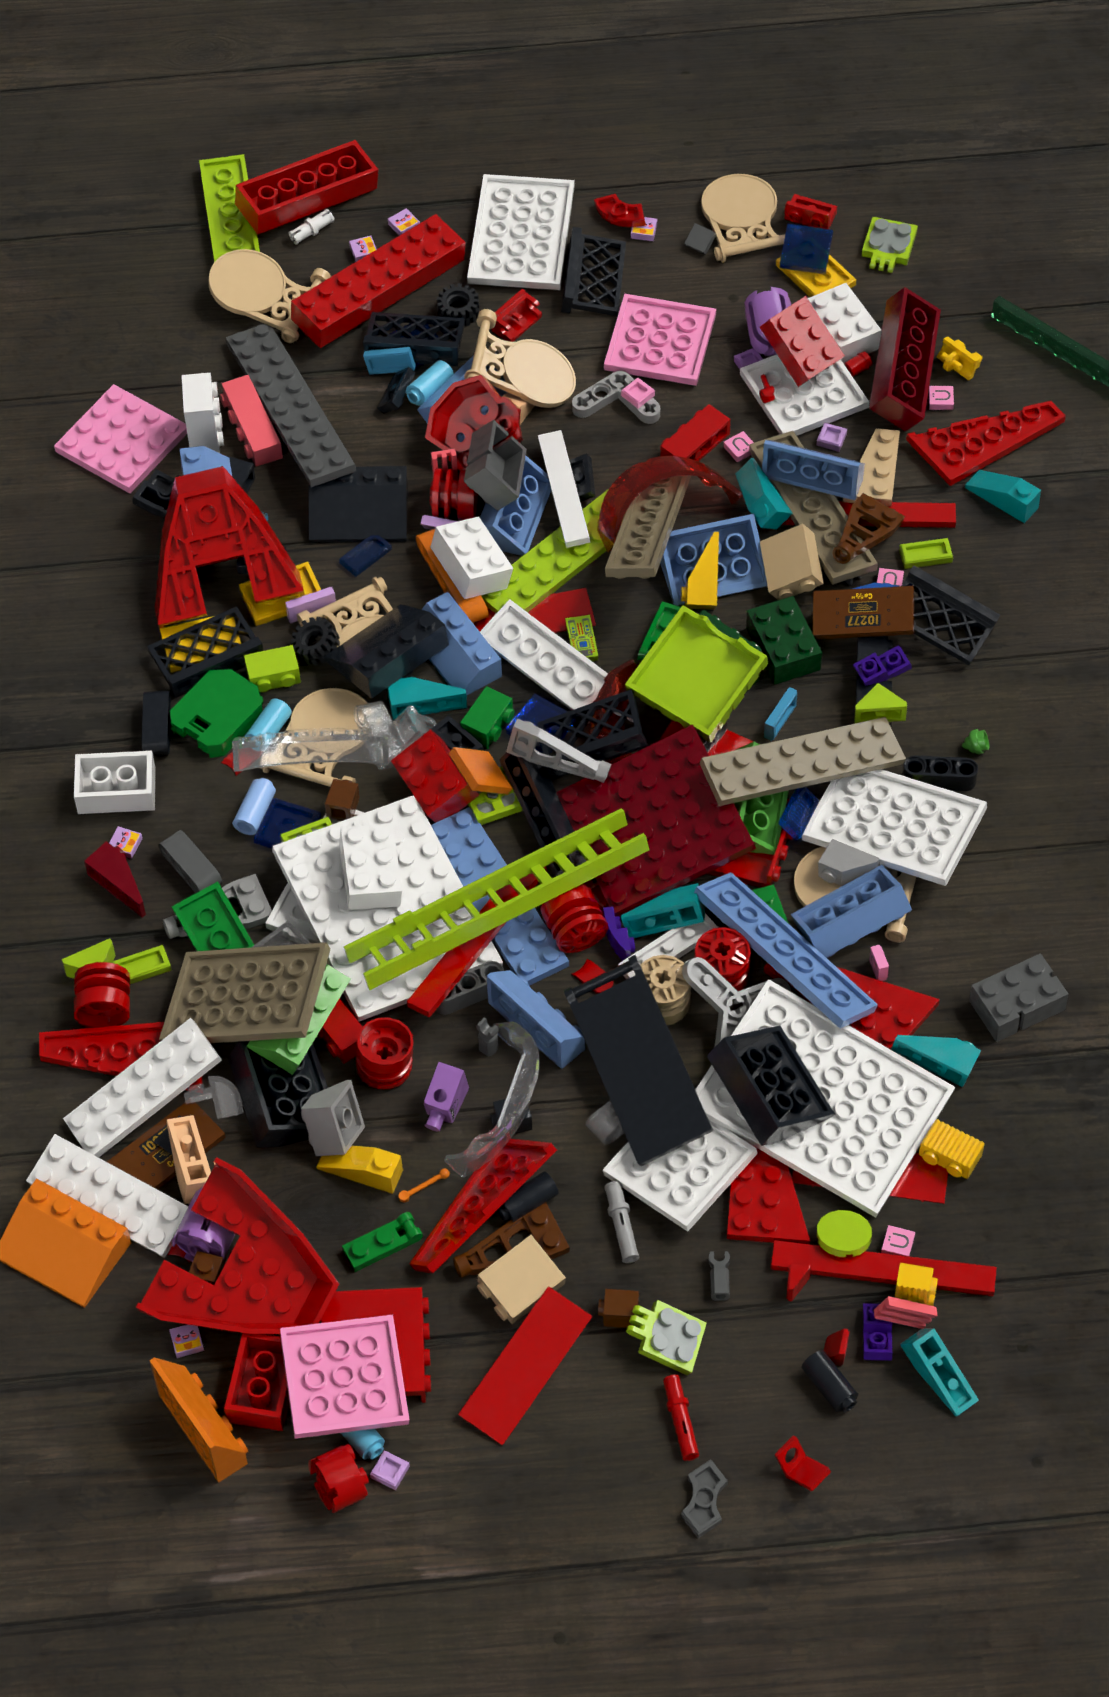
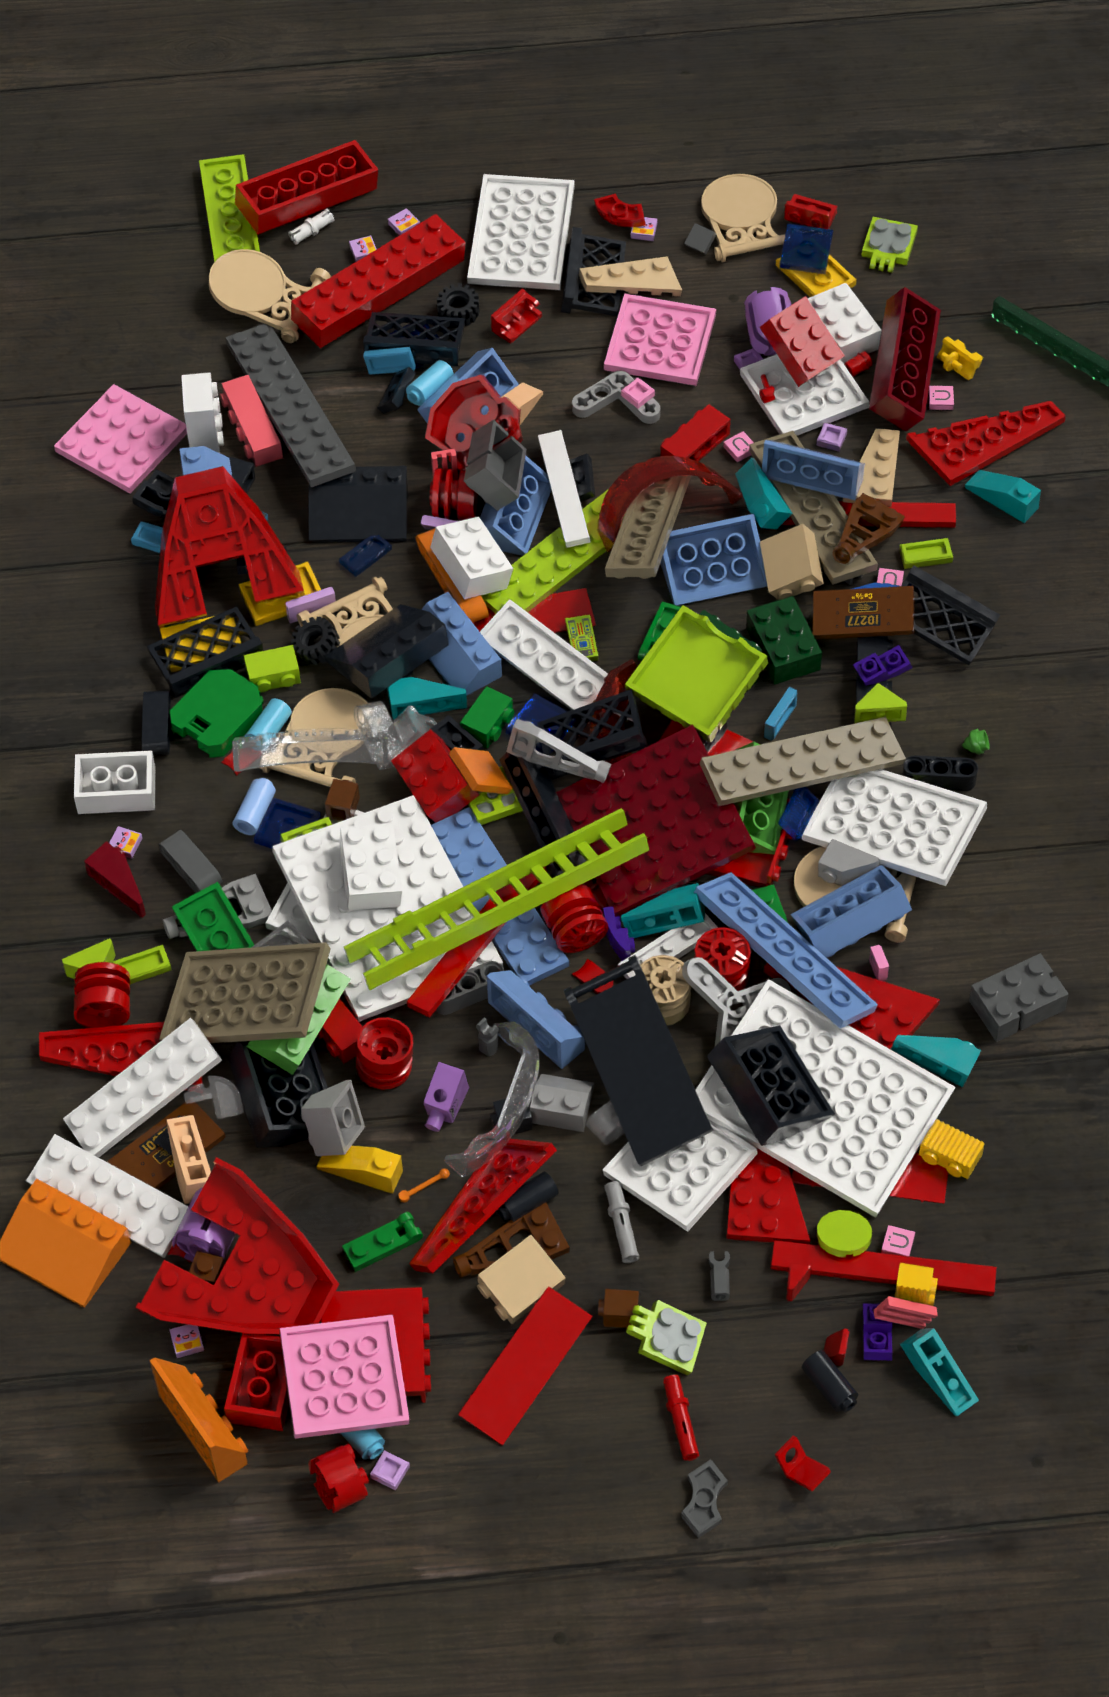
(147, 537): none -> dark azure tile
(529, 366): tan piece -> none
(561, 1102): none -> light grey slope
(642, 275): none -> tan wing
(701, 586): yellow slope -> none

